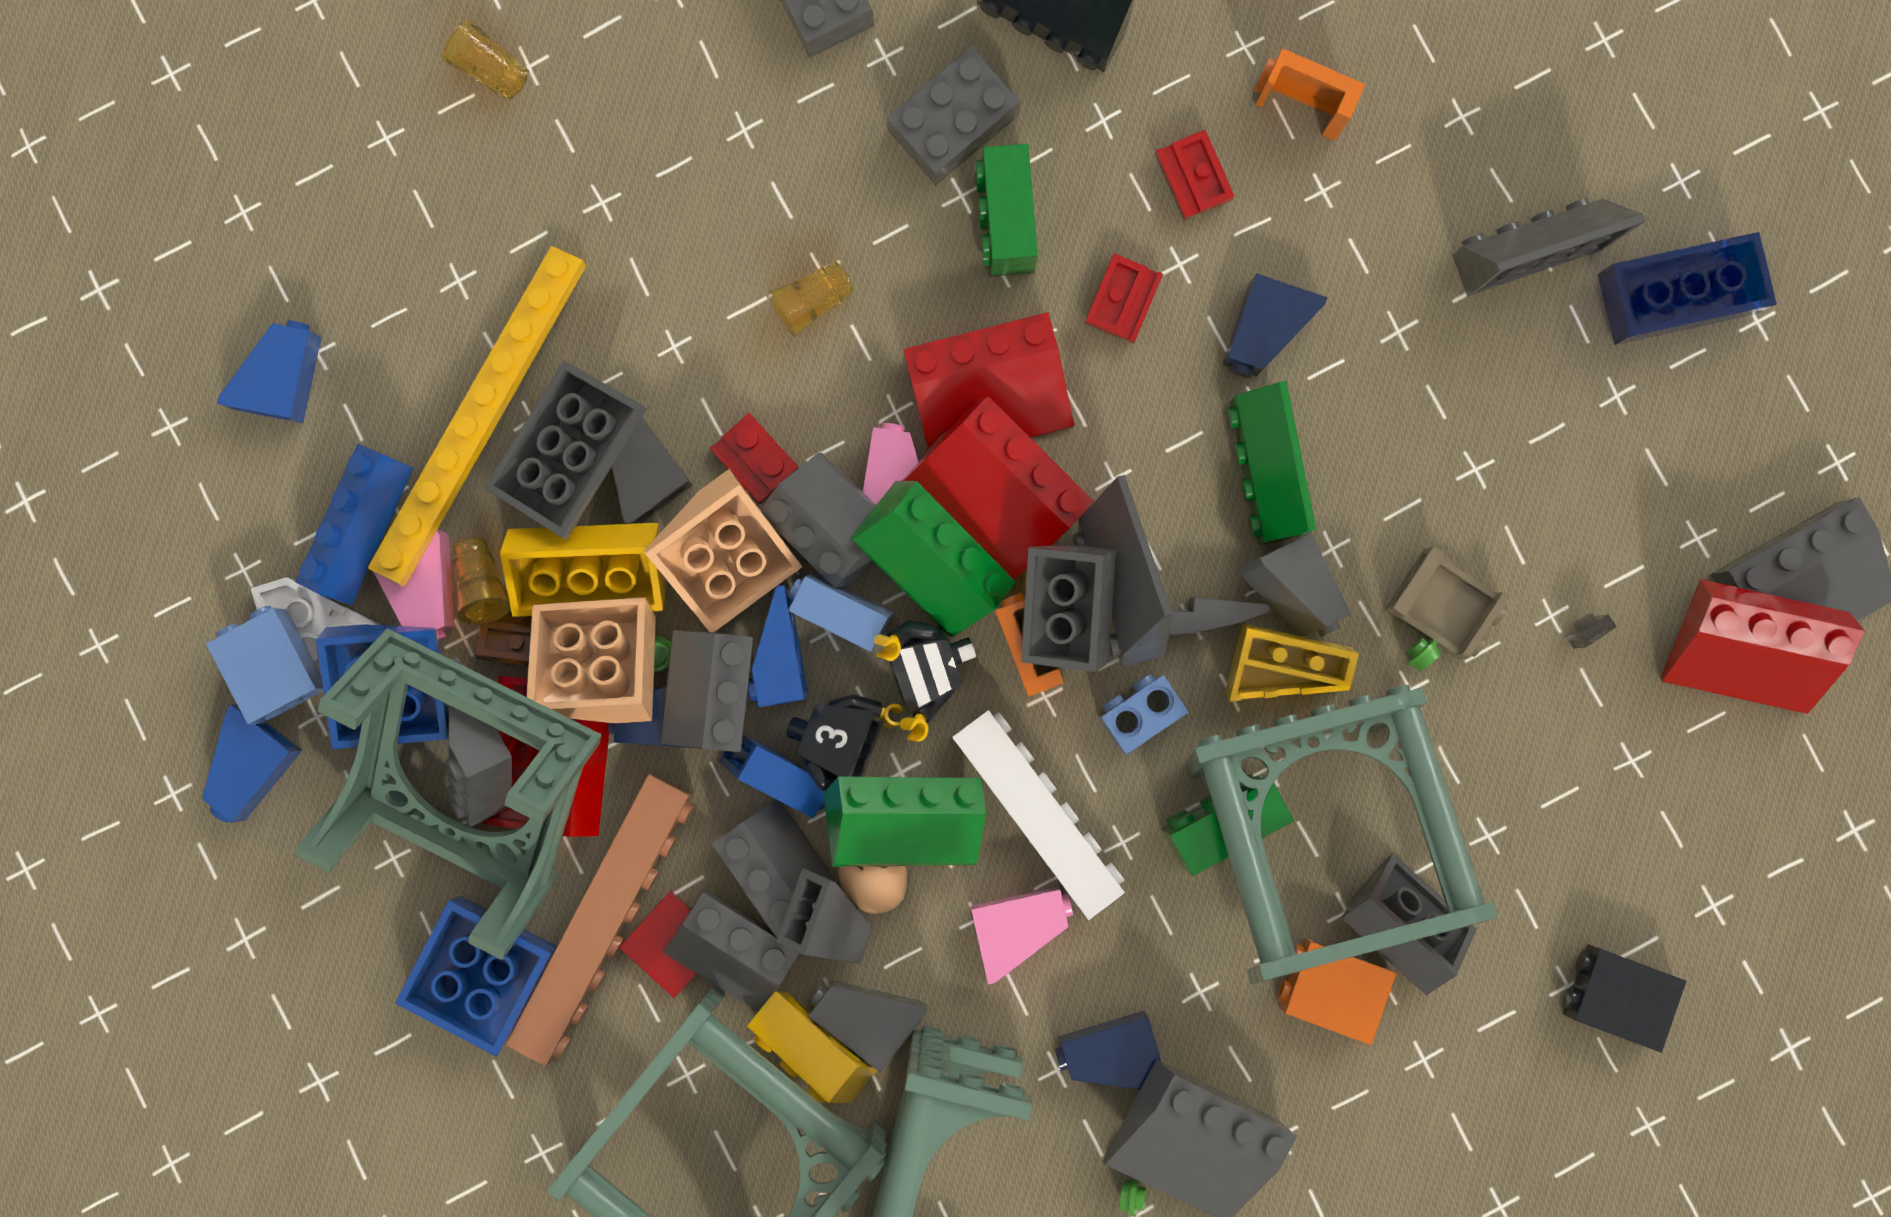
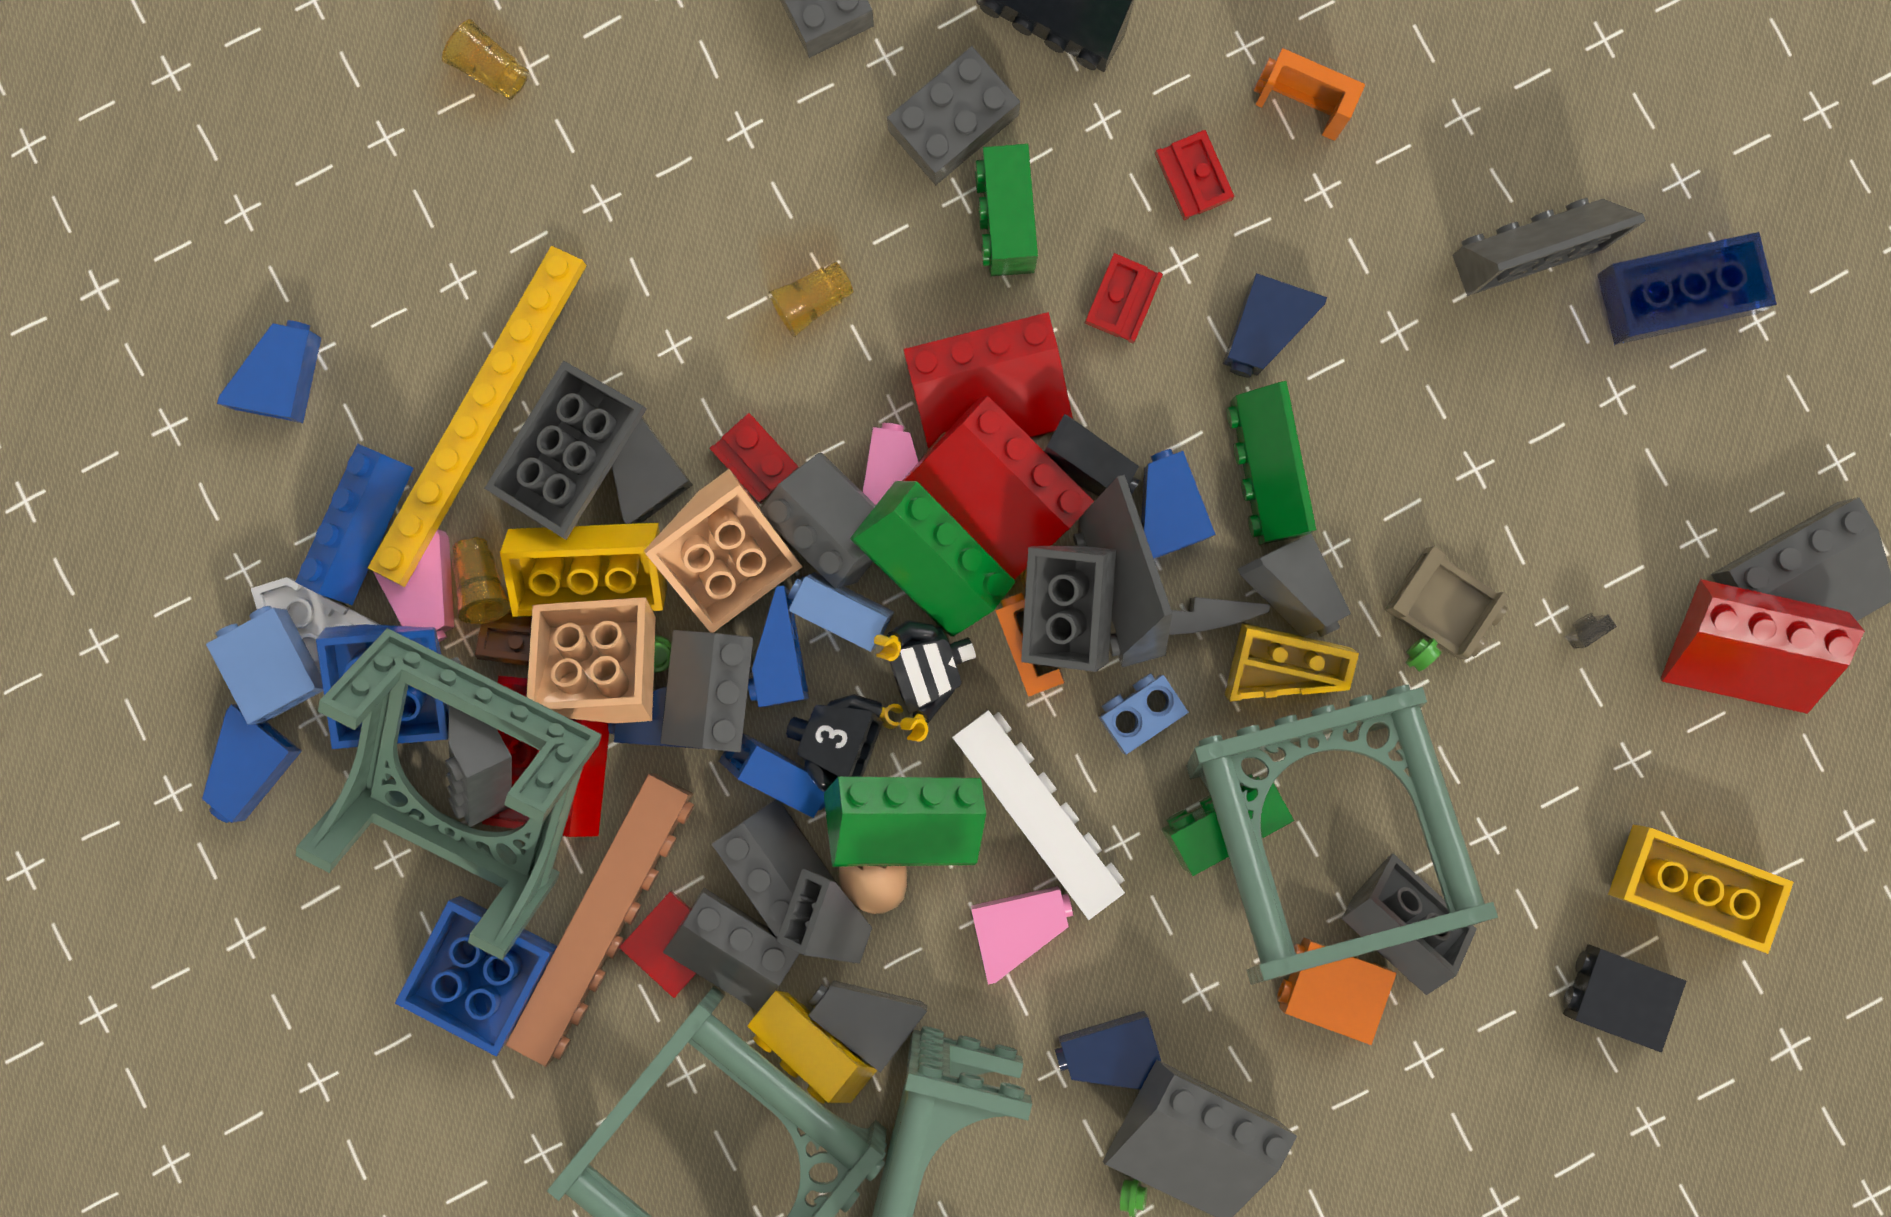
(1088, 458): none -> black slope
(1172, 505): none -> blue slope
(1701, 888): none -> yellow brick

